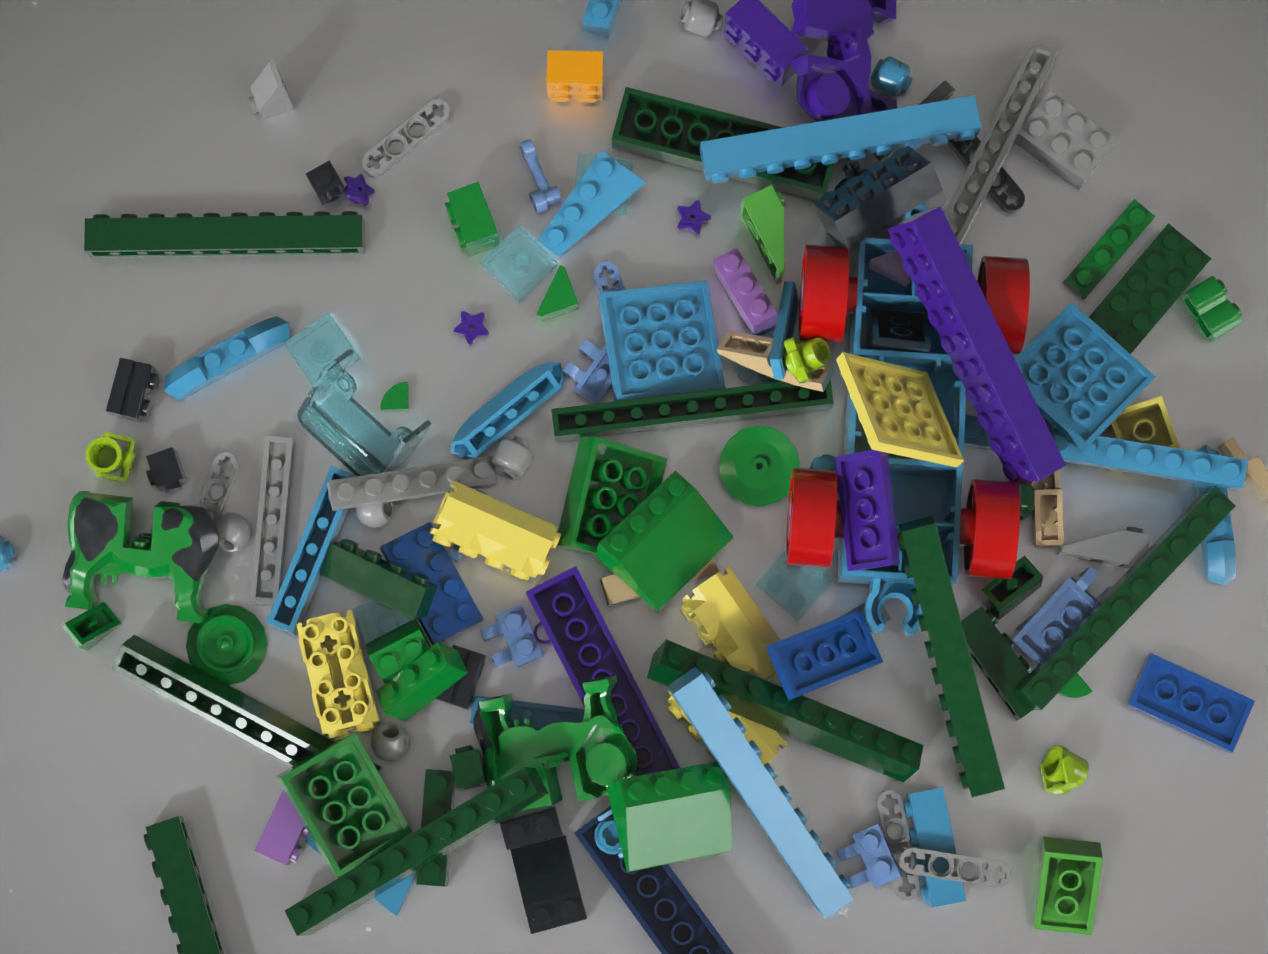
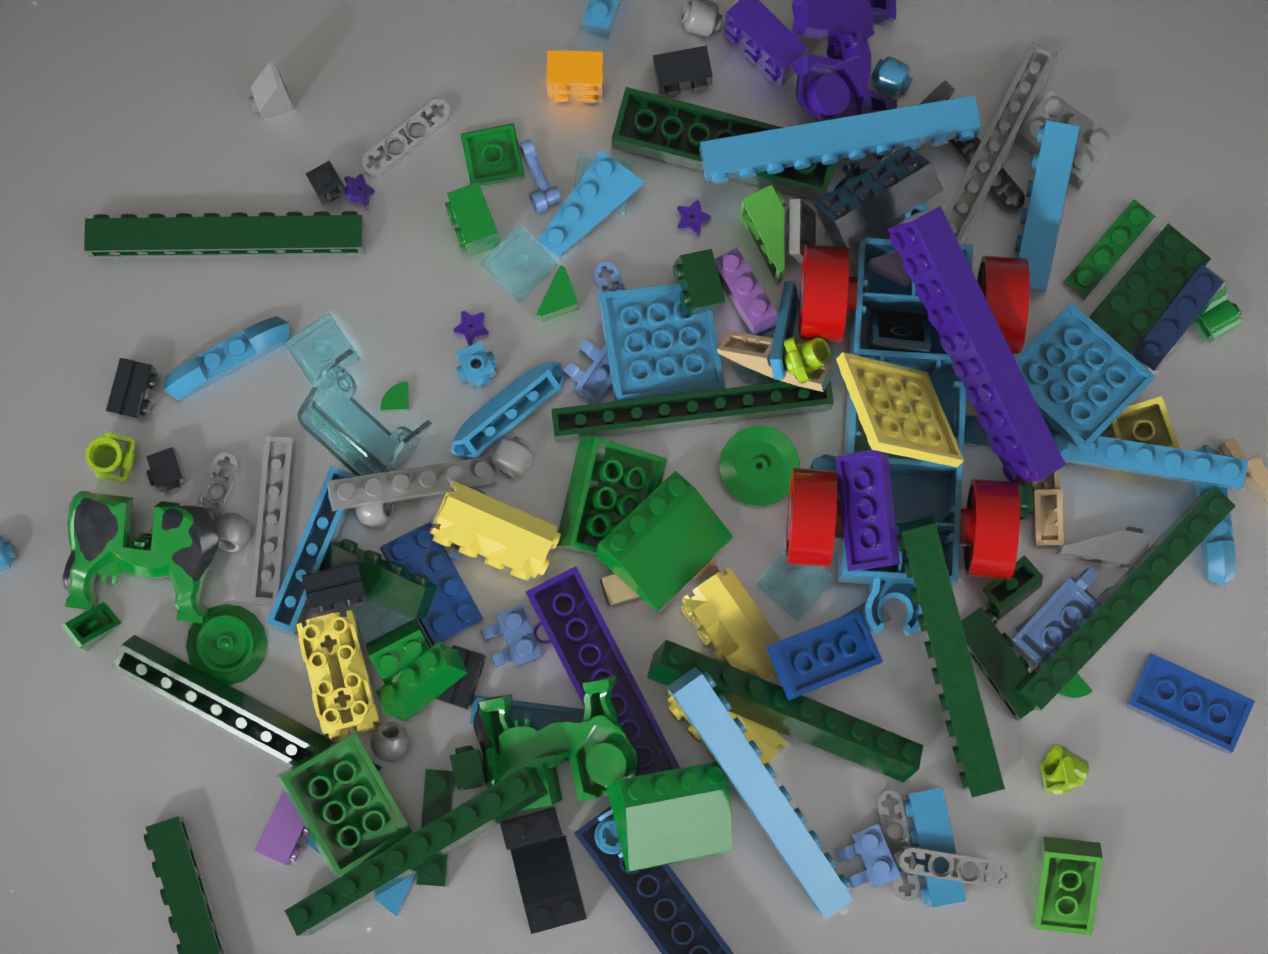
(335, 585): none -> black brick
(474, 356): none -> dark azure brick
(492, 155): none -> green tile
(682, 70): none -> black brick
(698, 282): none -> dark green brick
(801, 228): none -> light grey plate
(1046, 199): none -> dark azure brick
(1179, 318): none -> dark blue brick

